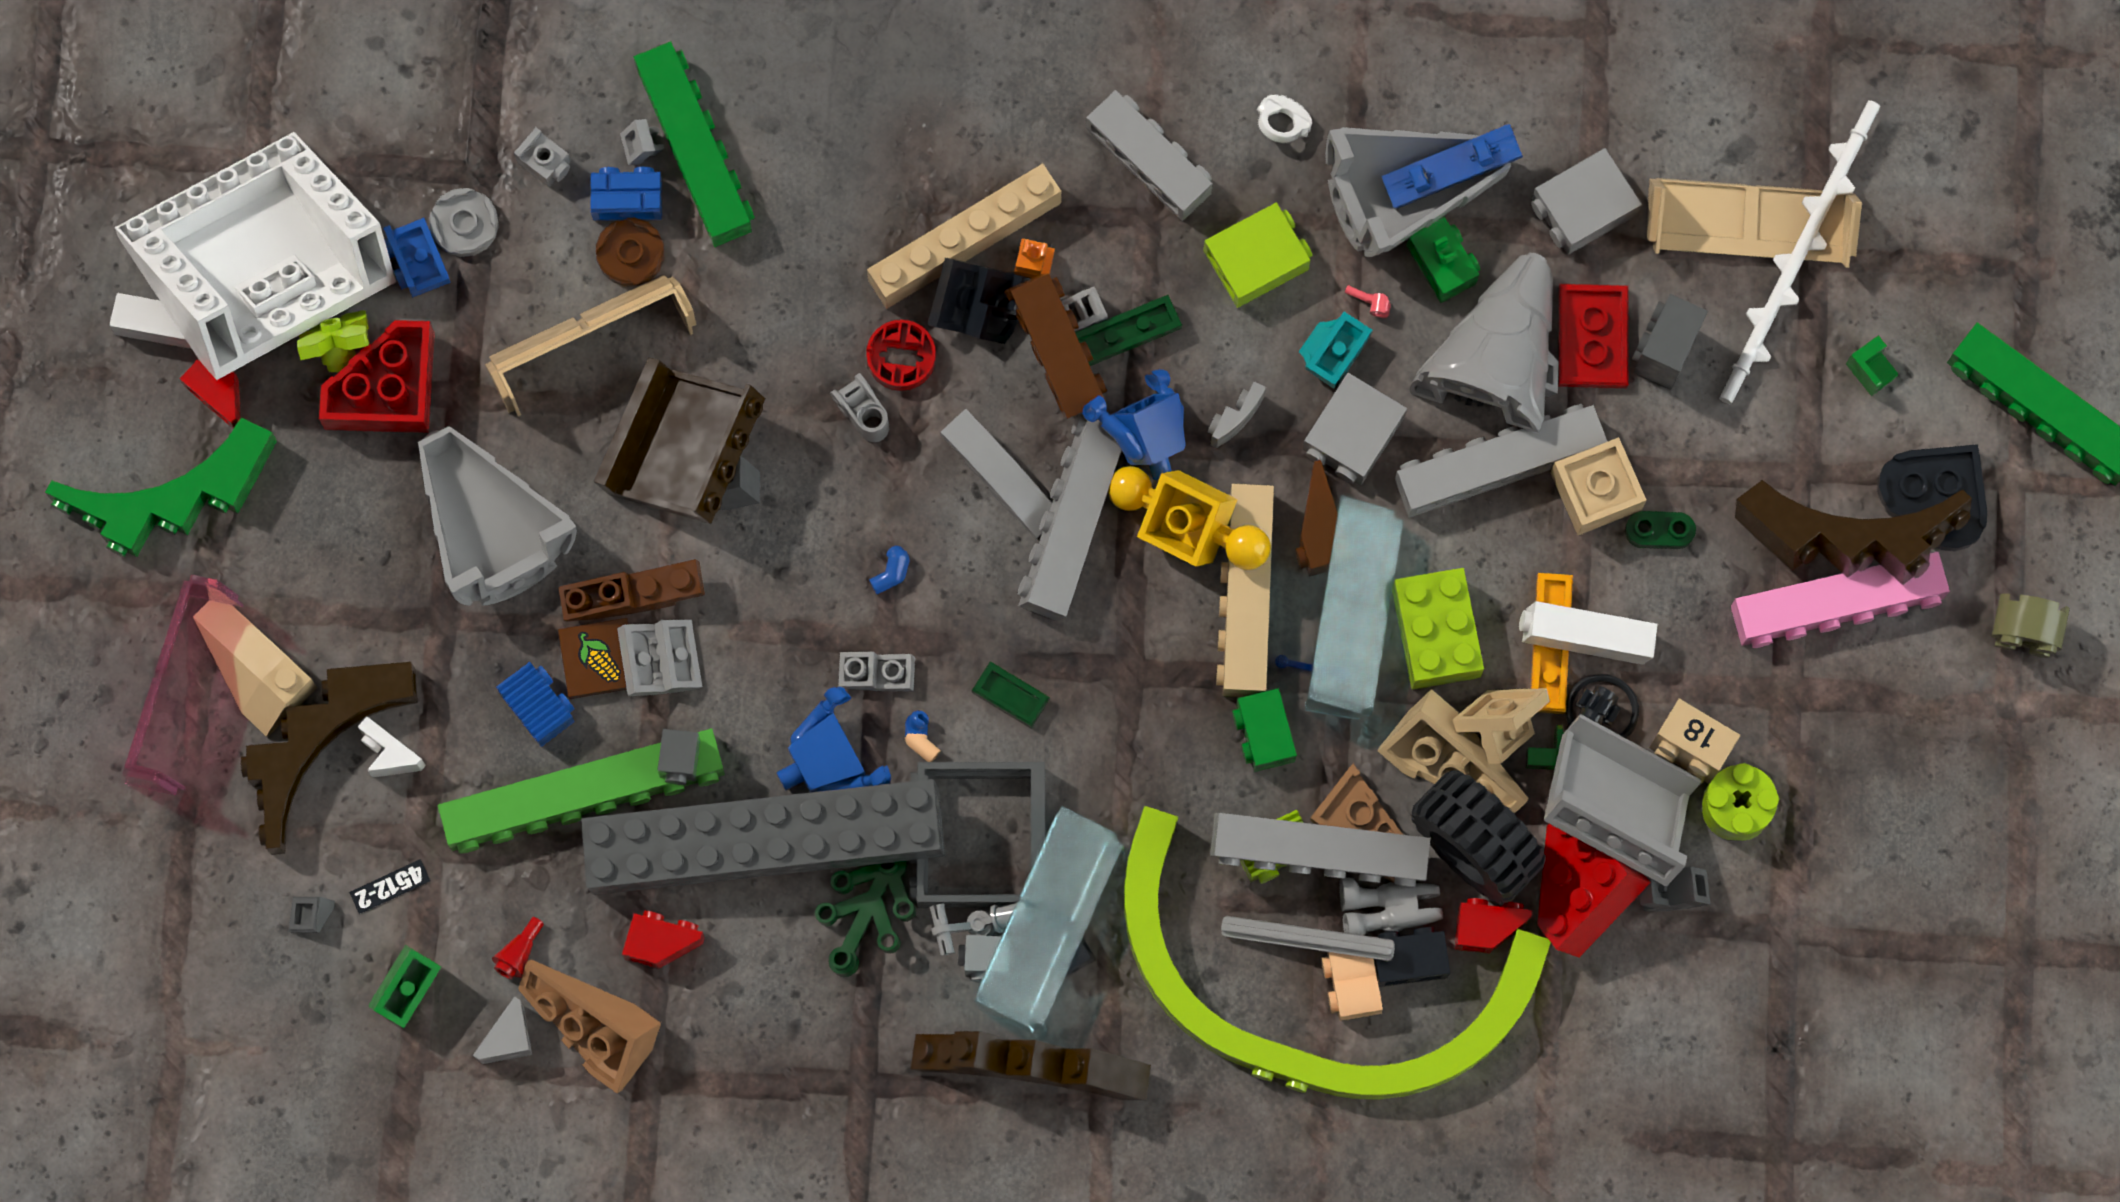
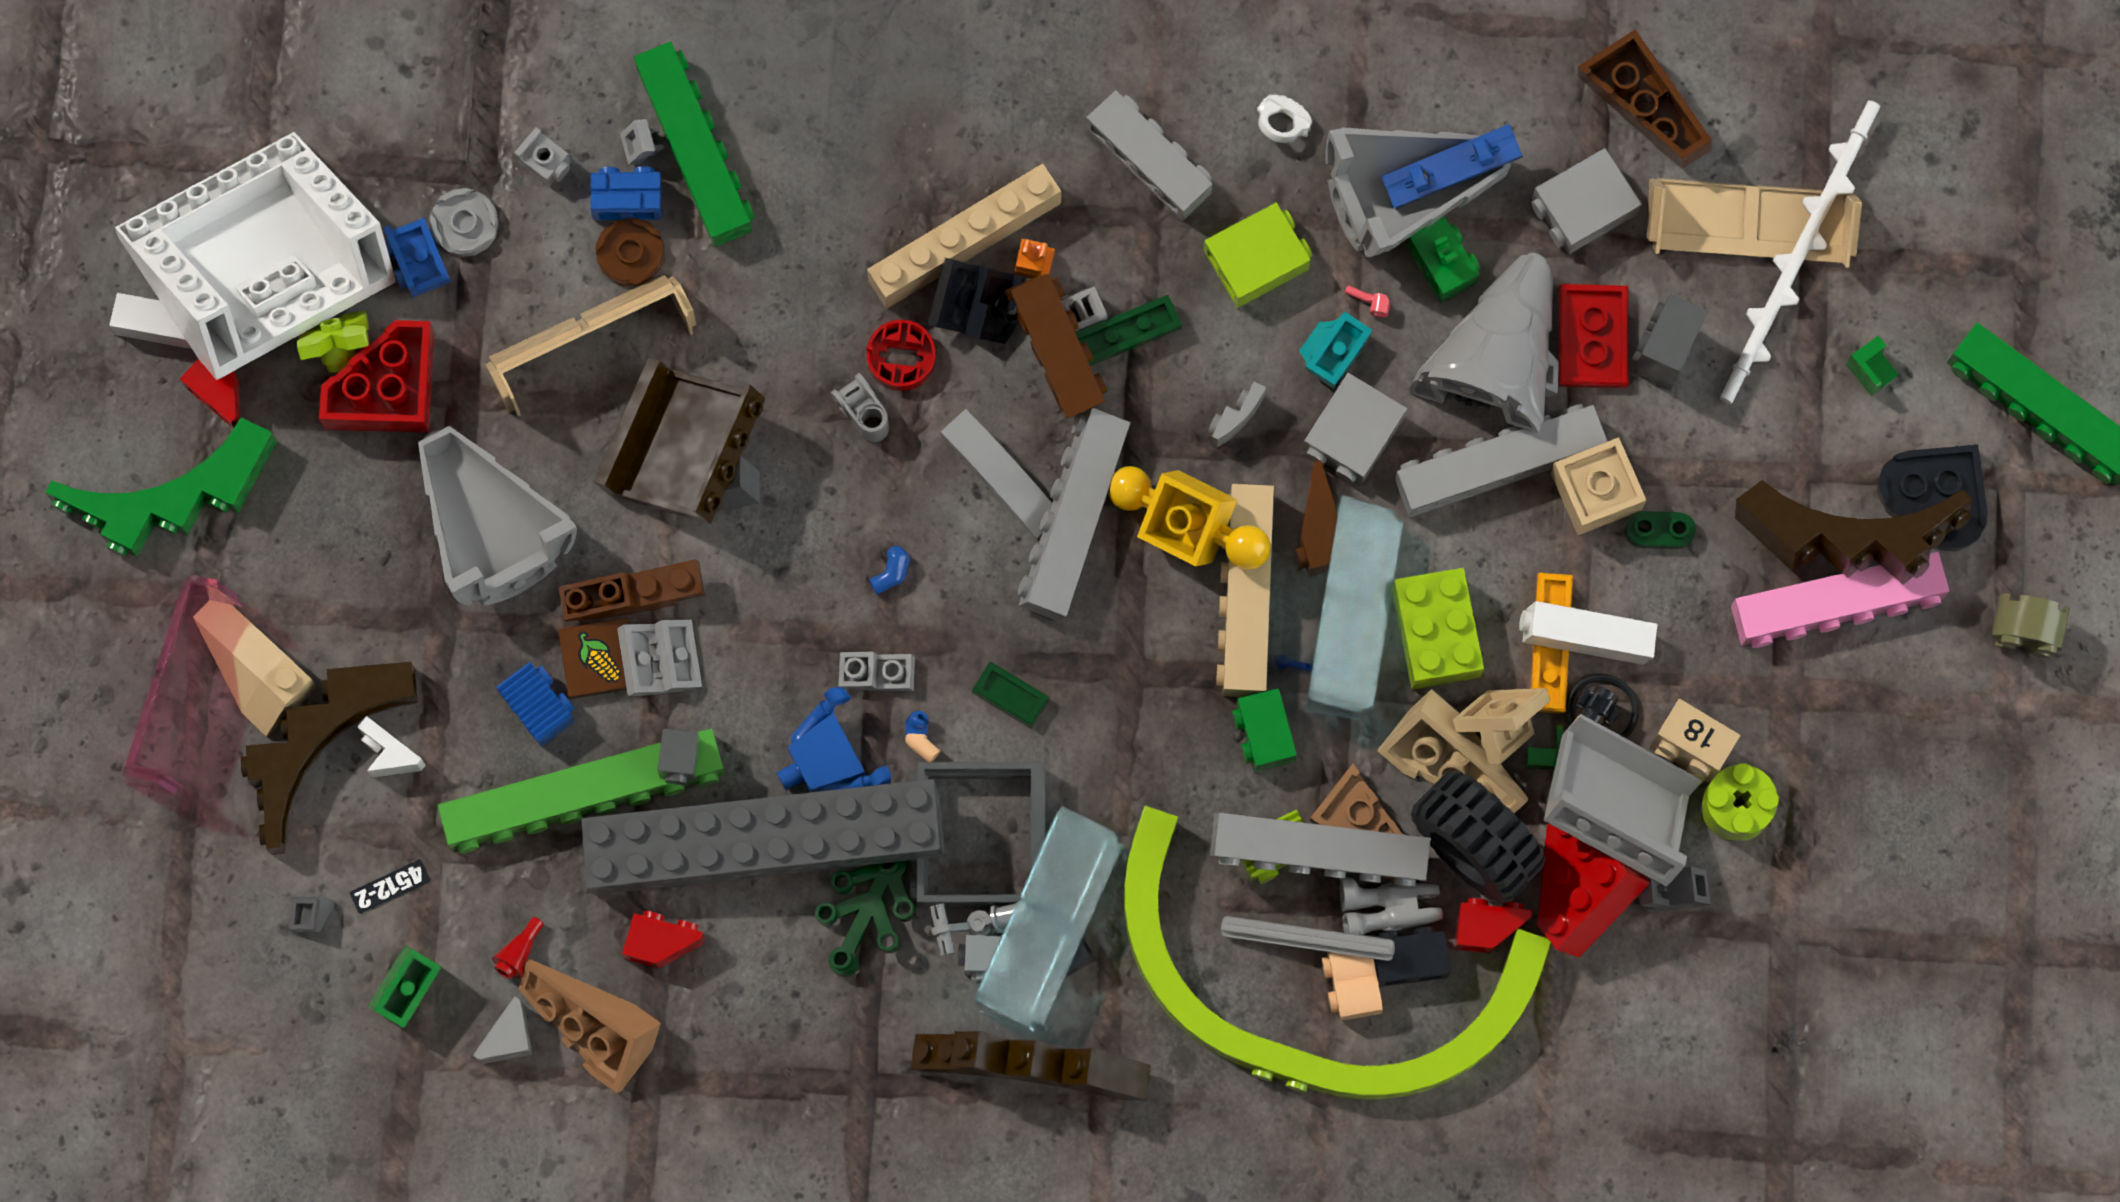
(1147, 429): blue torso -> none
(1644, 95): none -> reddish brown wedge

